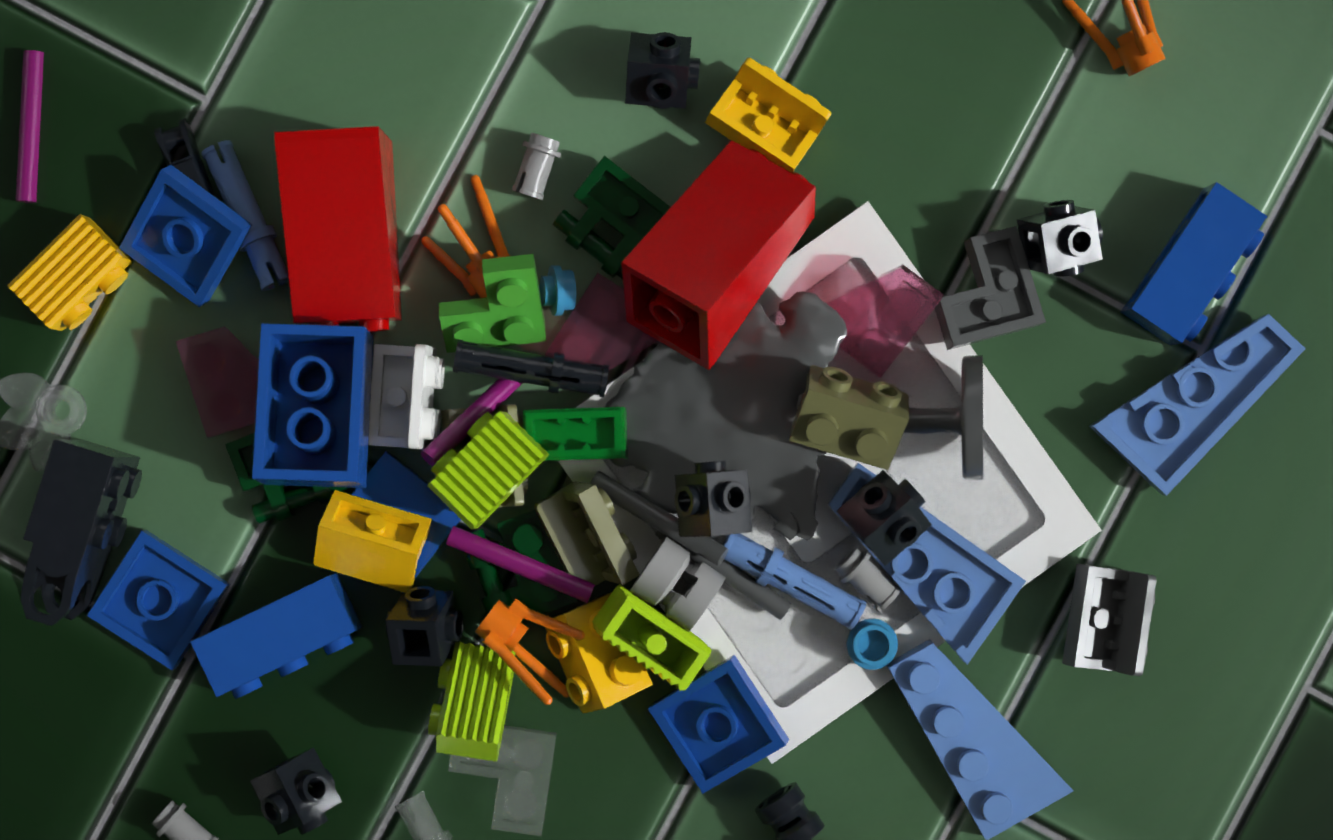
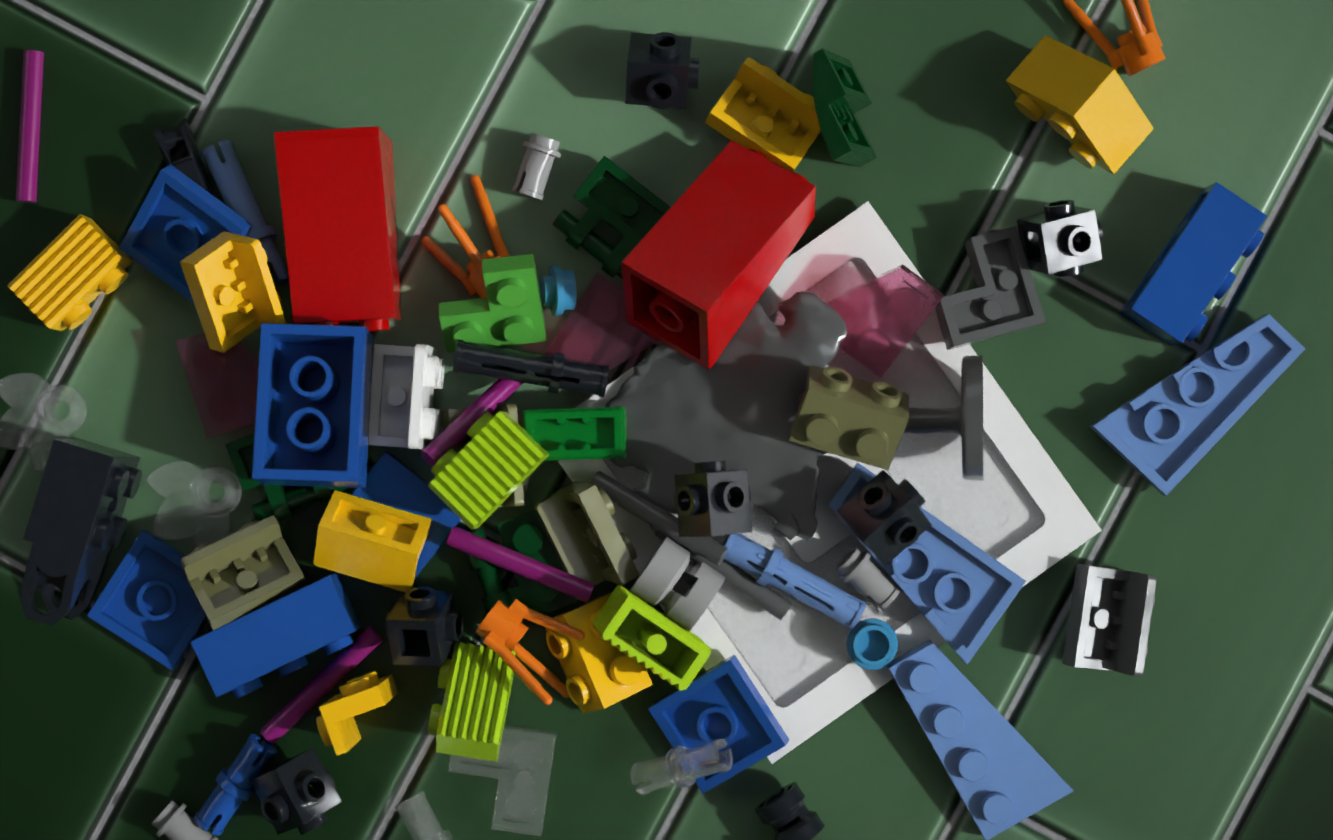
(188, 504): none -> clear plate
(231, 289): none -> yellow bracket
(235, 784): none -> blue pin
(242, 572): none -> olive bracket
(321, 685): none -> magenta bar
(358, 696): none -> yellow bracket
(681, 766): none -> clear pin
(837, 99): none -> dark green slope
(1081, 103): none -> yellow brick

